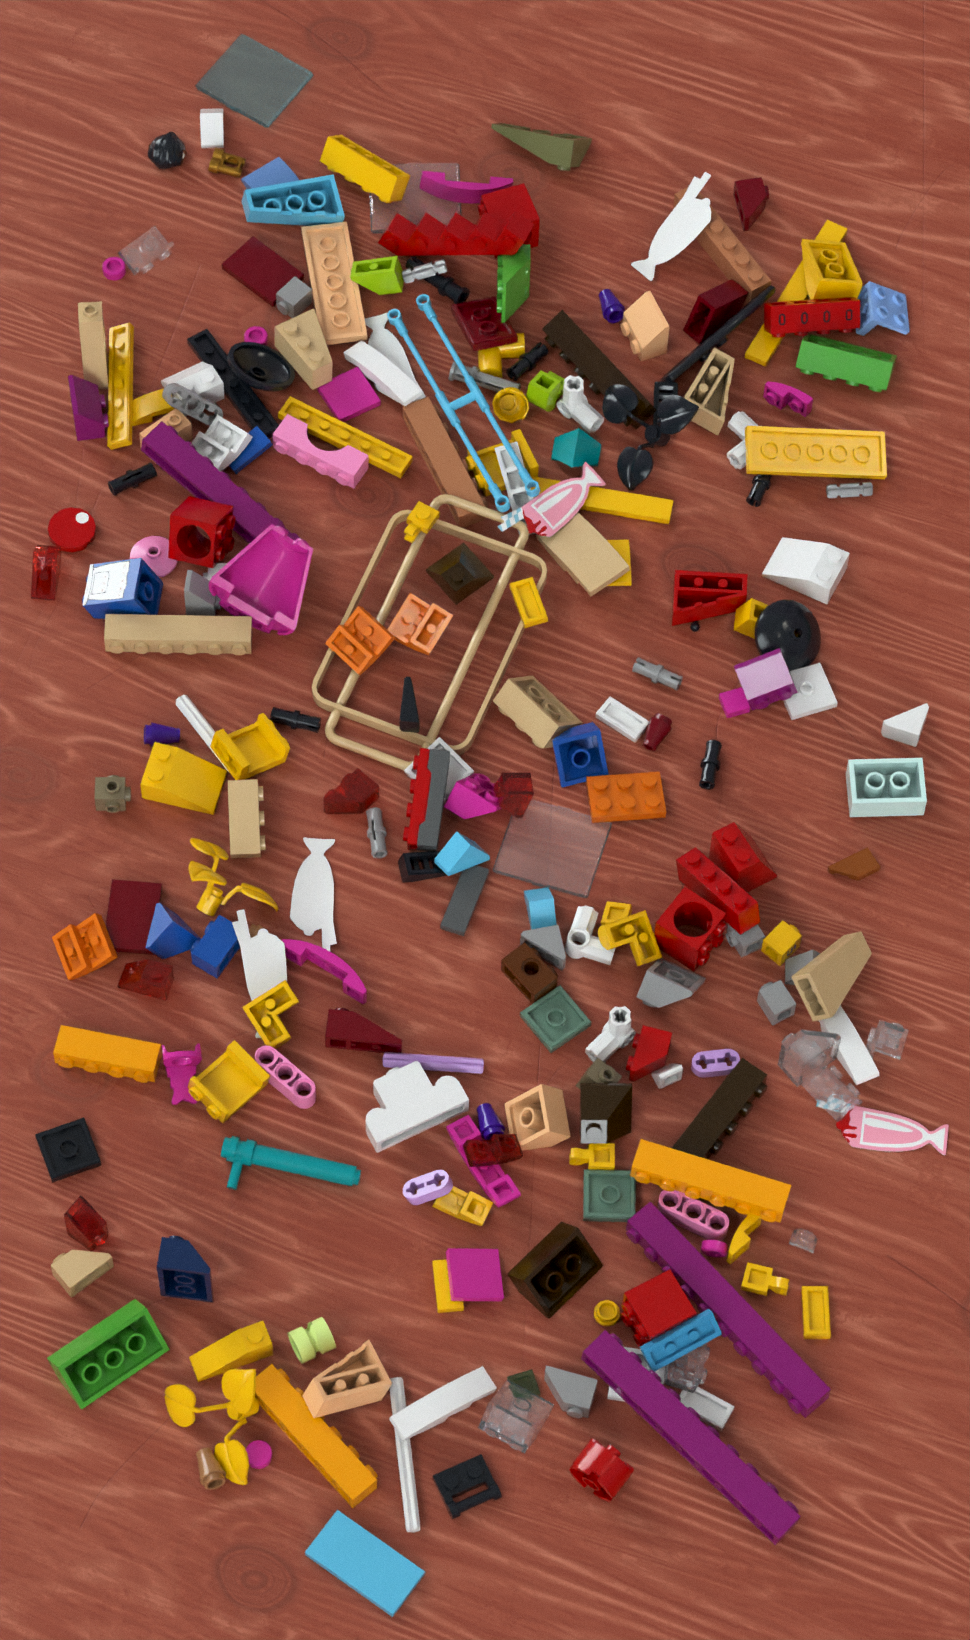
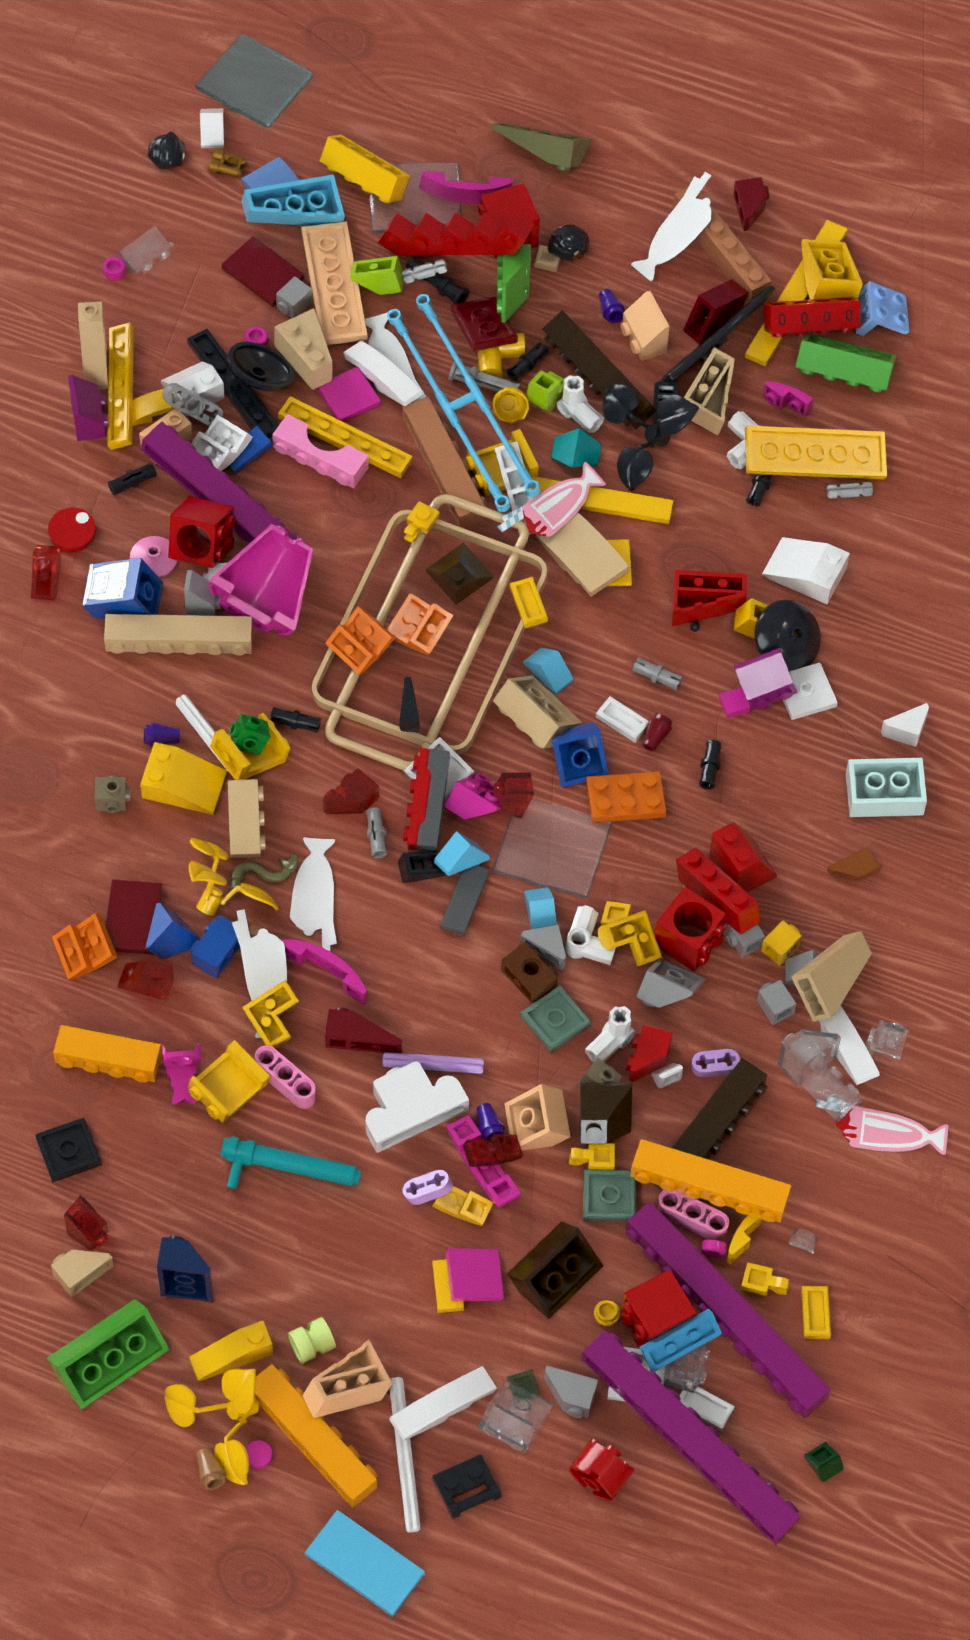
(239, 871): none -> olive animal
(250, 733): none -> green brick
(546, 260): none -> tan tile
(550, 669): none -> medium azure slope
(568, 242): none -> black hair
(824, 1461): none -> dark green slope

